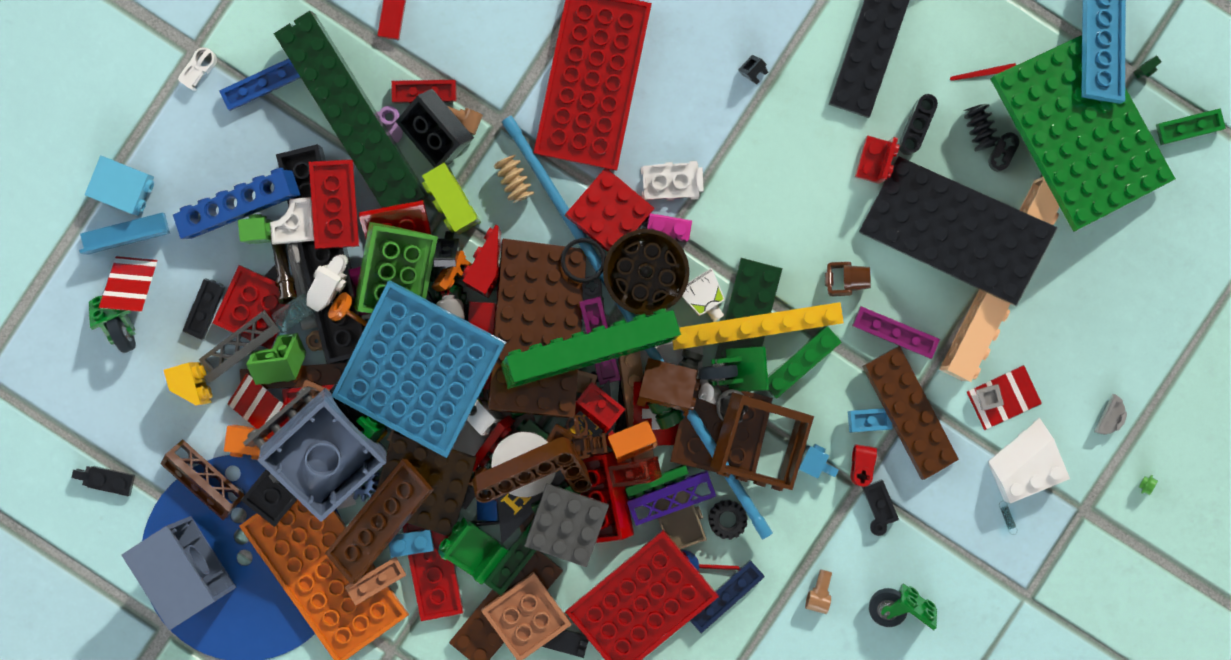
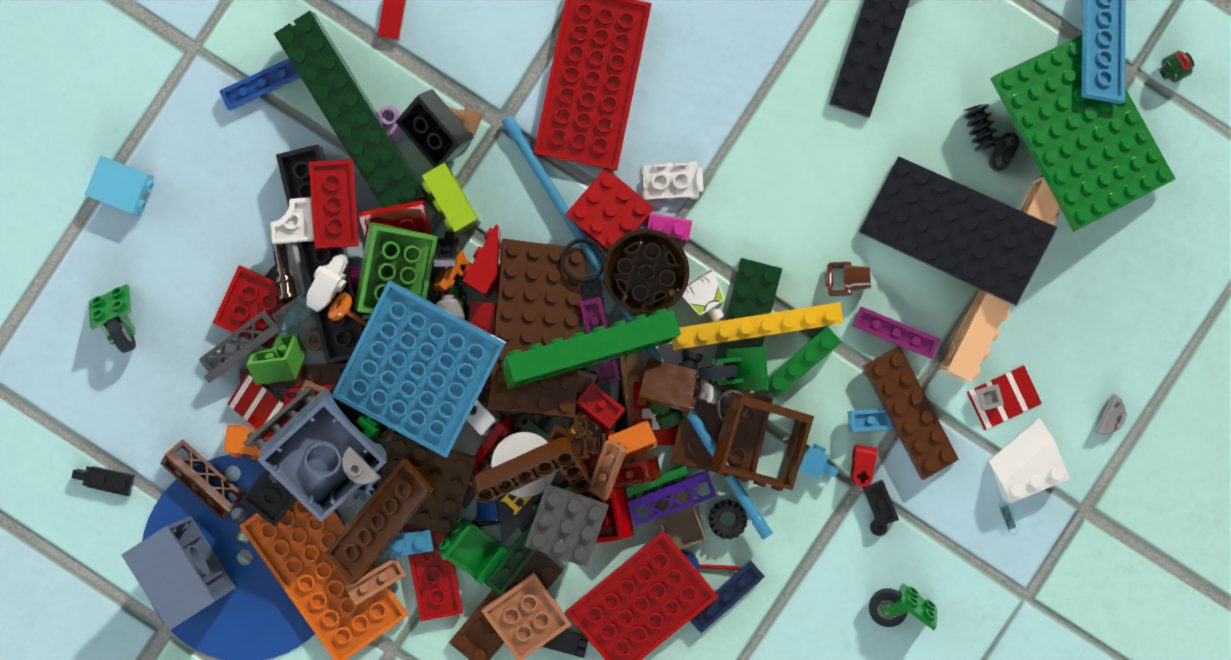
(124, 233): dark azure panel -> none
(128, 284): red sticker -> none
(189, 382): yellow slope -> none
(194, 71): white piece -> none
(204, 308): black hinge -> none
(255, 229): bright green brick -> none
(284, 189): blue brick -> none
(357, 468): none -> light grey plate
(408, 90): red plate -> none
(513, 179): tan piece -> none
(607, 469): none -> nougat hinge
(752, 67): black tile -> none
(819, 597): medium nougat pin -> none
(877, 159): red bracket -> none
(922, 115): black beam -> none
(994, 70): red sticker -> none
(1148, 67): dark green plate -> none
(1148, 484): bright green plate -> none
(1177, 66): none -> dark green head
(1190, 126): green plate -> none

